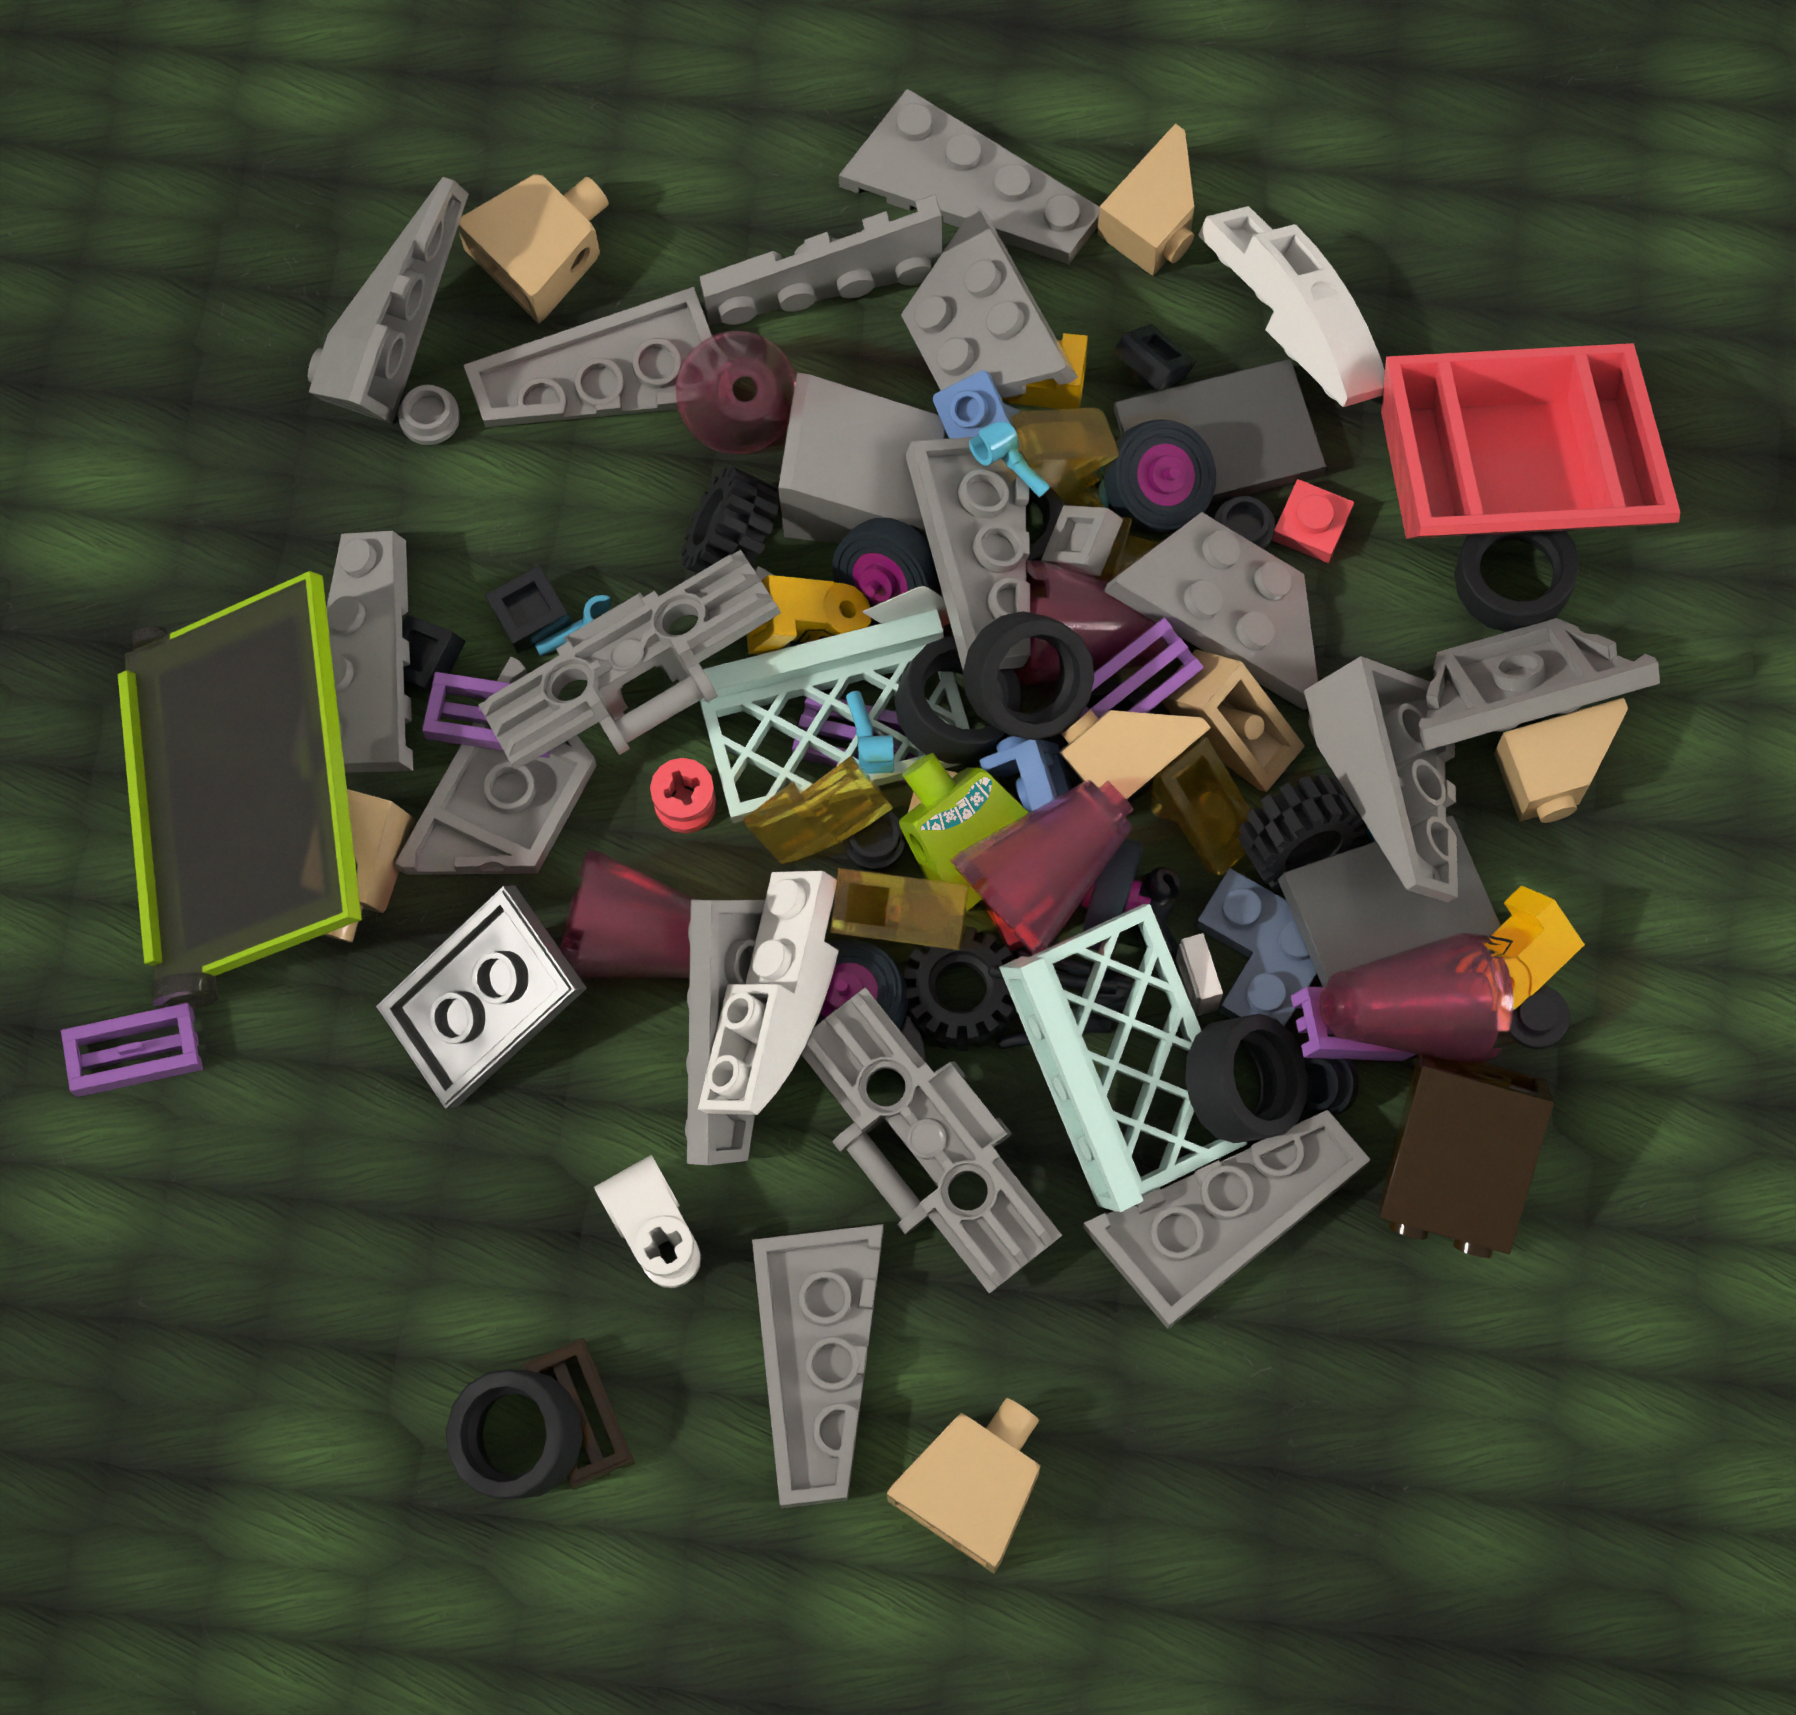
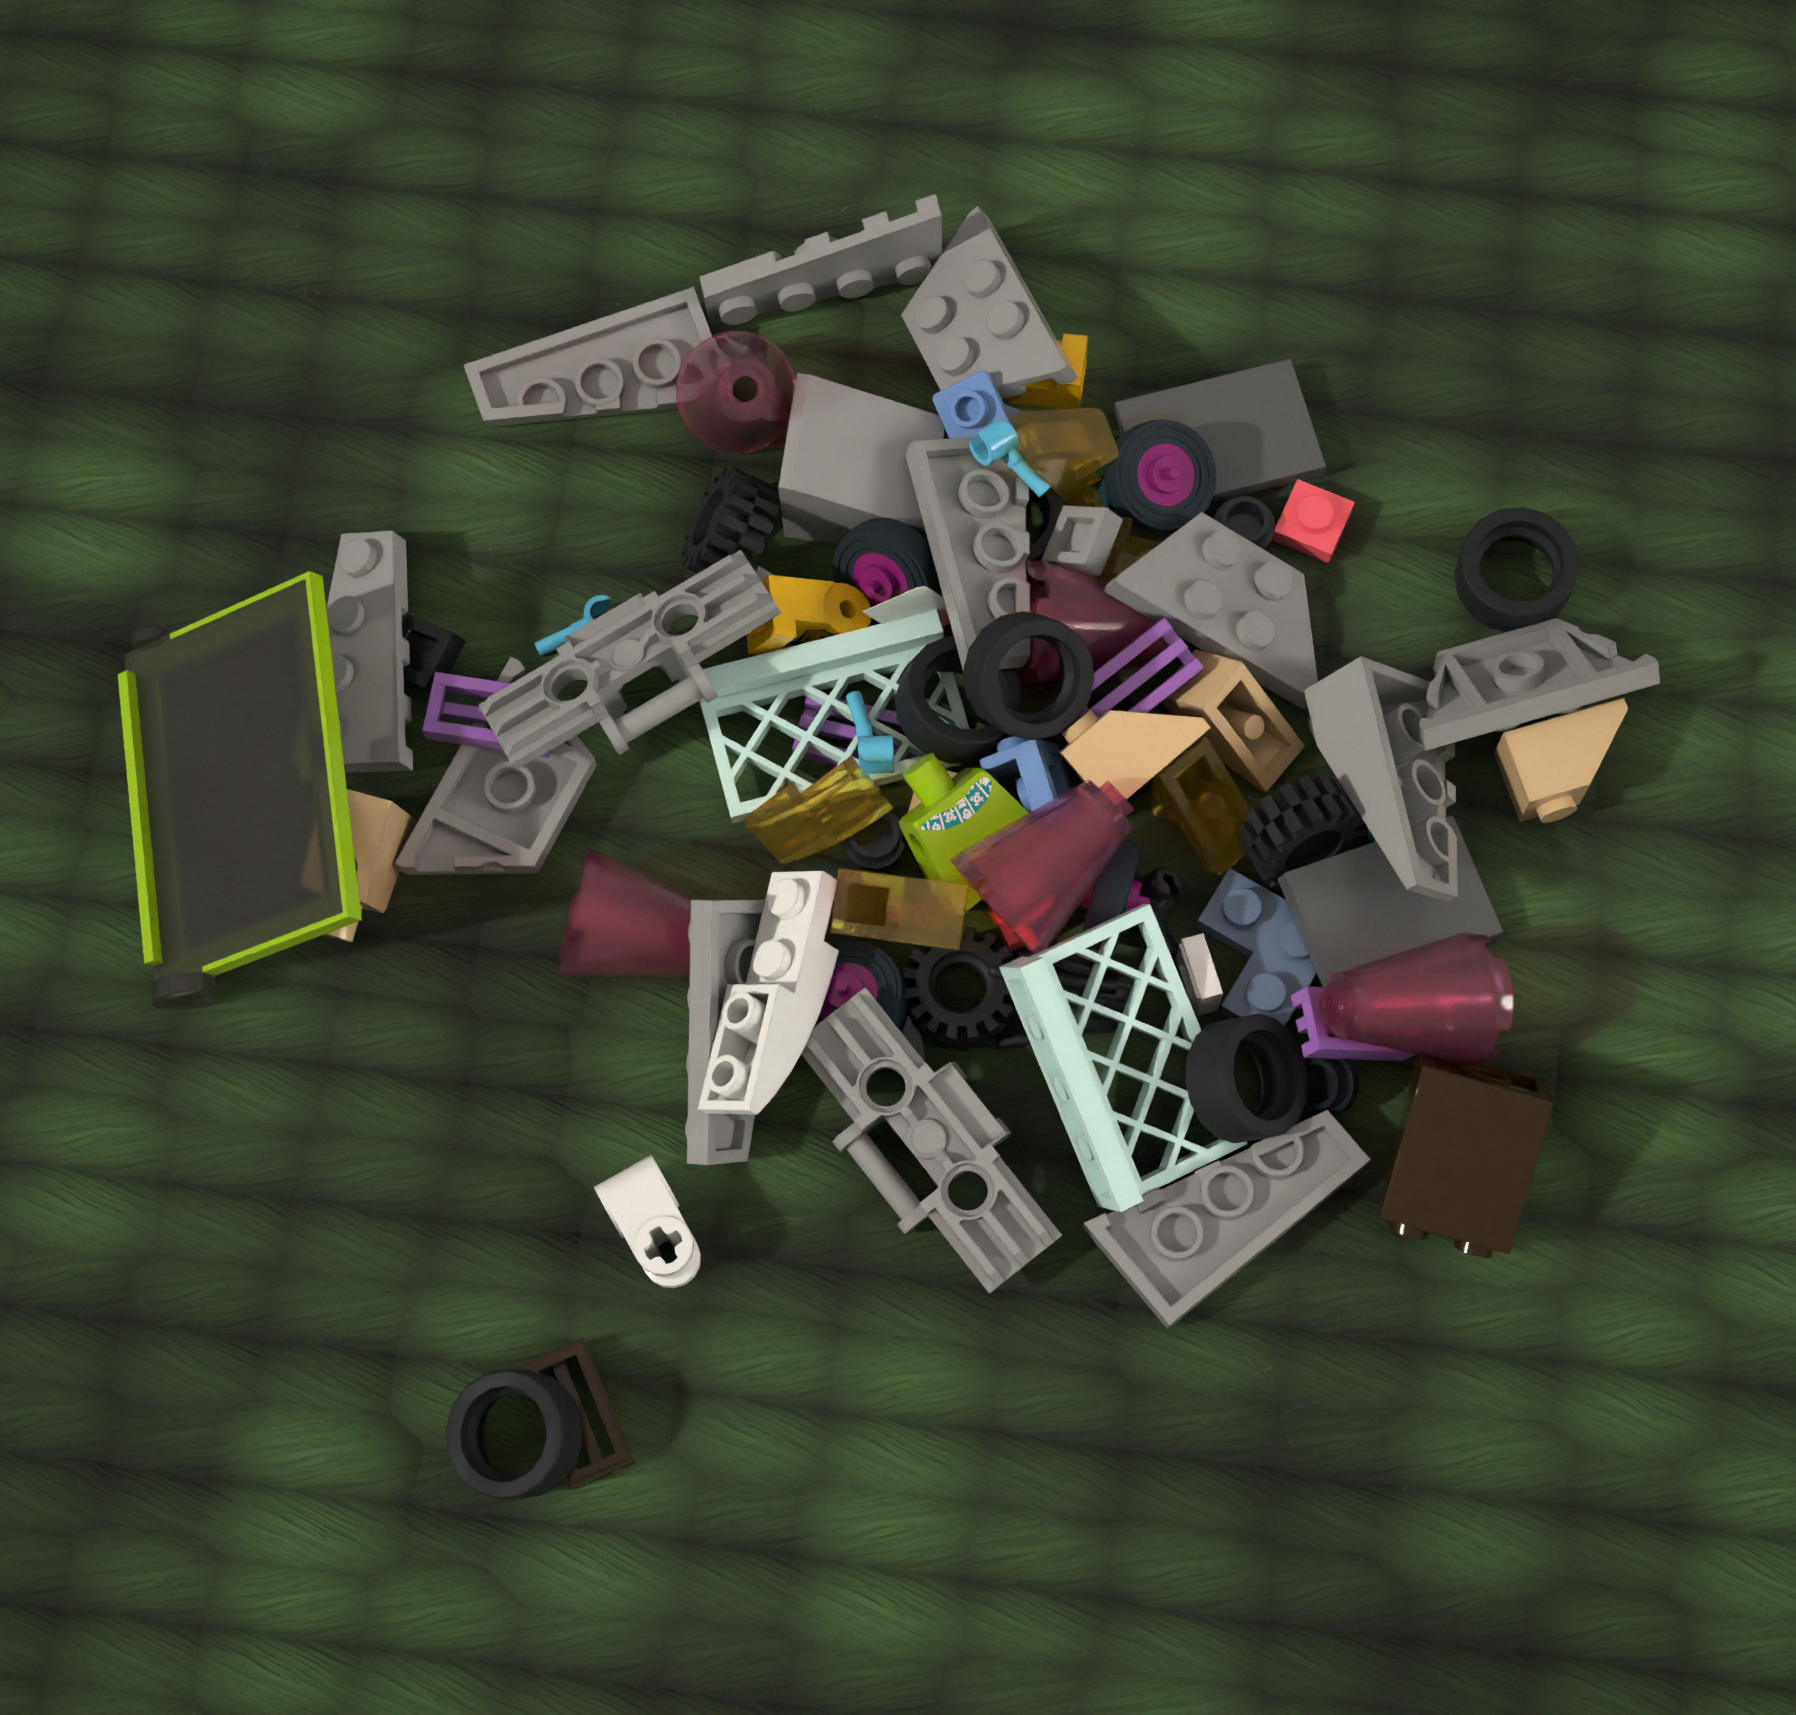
(134, 1074): medium lavender tile -> none
(381, 329): light grey wedge -> none
(429, 415): light grey plate -> none
(481, 996): tile -> none
(528, 609): black plate -> none
(535, 240): tan torso -> none
(687, 809): coral wheel -> none
(815, 1338): light grey wing -> none
(930, 152): light grey wing -> none
(973, 1483): tan torso -> none
(1152, 207): tan slope -> none
(1153, 357): black plate -> none
(1311, 305): white slope -> none
(1524, 442): coral slope -> none
(1533, 941): yellow leg -> none
(1540, 1019): black plate -> none

